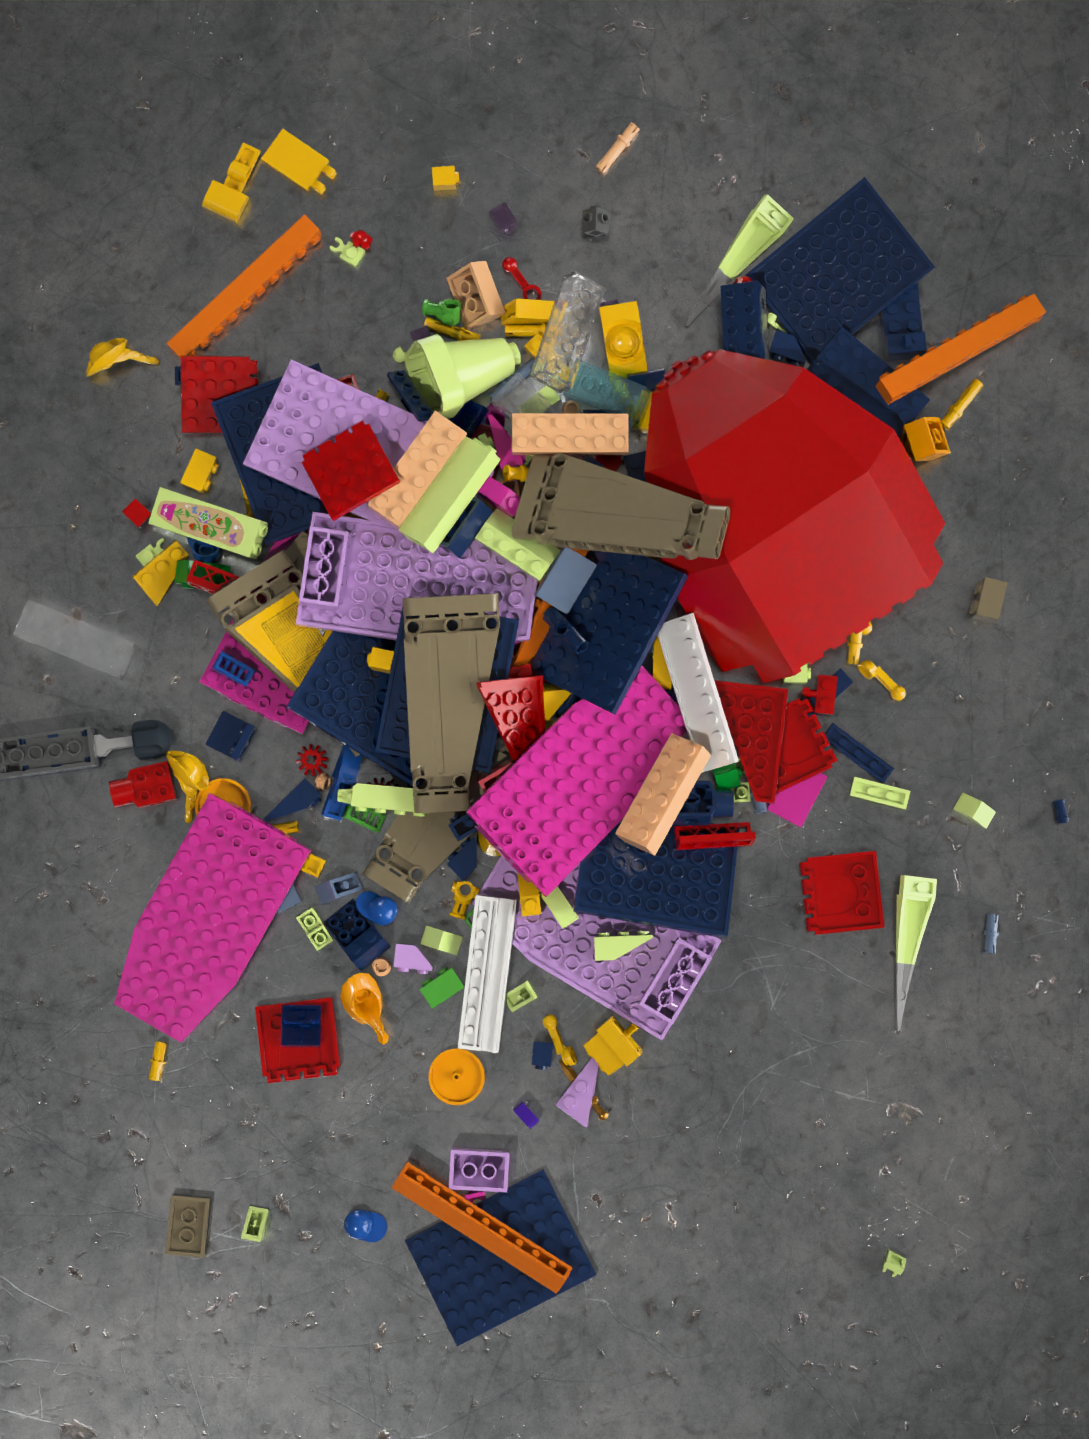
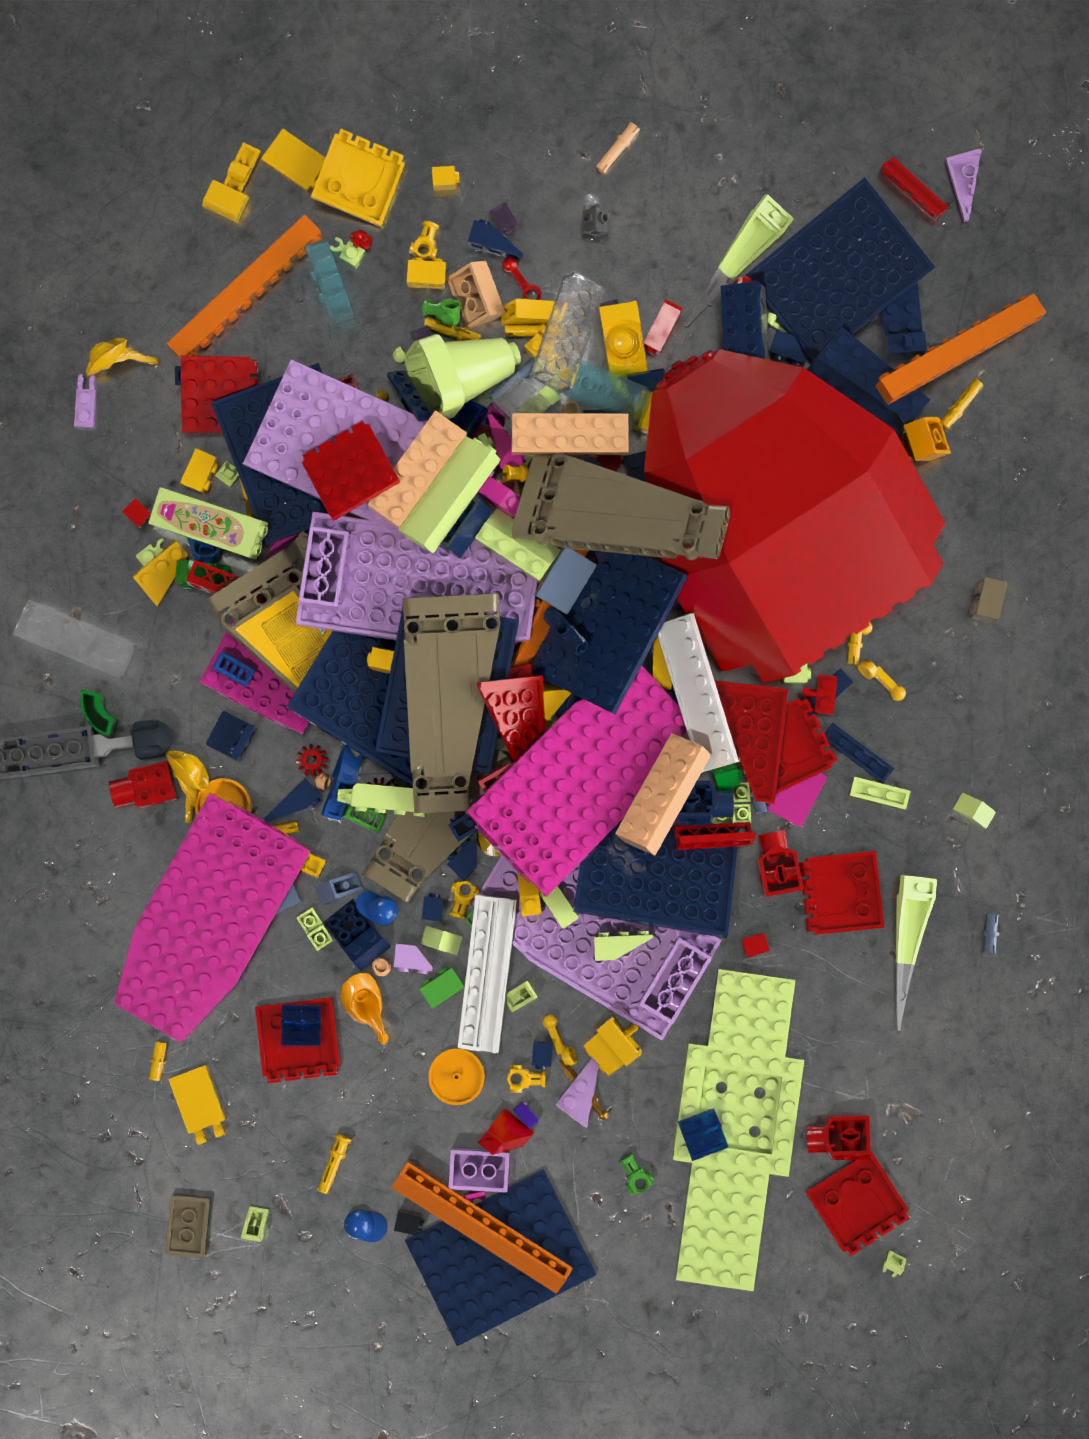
(85, 403): none -> lavender hinge
(95, 713): none -> green brick
(198, 1102): none -> yellow tile
(227, 474): none -> yellowish green tile
(328, 279): none -> clear light blue brick
(336, 1154): none -> yellow pin
(358, 177): none -> yellow hinge
(408, 1222): none -> black brick
(425, 240): none -> yellow connector
(426, 273): none -> yellow brick
(433, 907): none -> dark blue brick
(489, 239): none -> dark blue slope
(505, 1134): none -> red slope
(526, 1078): none -> yellow connector
(589, 201): none -> clear plate
(633, 1175): none -> bright green connector
(662, 327): none -> slope
(703, 1134): none -> clear blue slope
(731, 1185): none -> yellowish green piece
(742, 813): none -> yellowish green slope
(755, 945): none -> red panel
(778, 865): none -> red brick
(842, 1138): none -> red brick
(858, 1204): none -> red hinge
(913, 189): none -> red fence
(963, 174): none -> lavender wing
(1061, 811): dark blue pin -> none

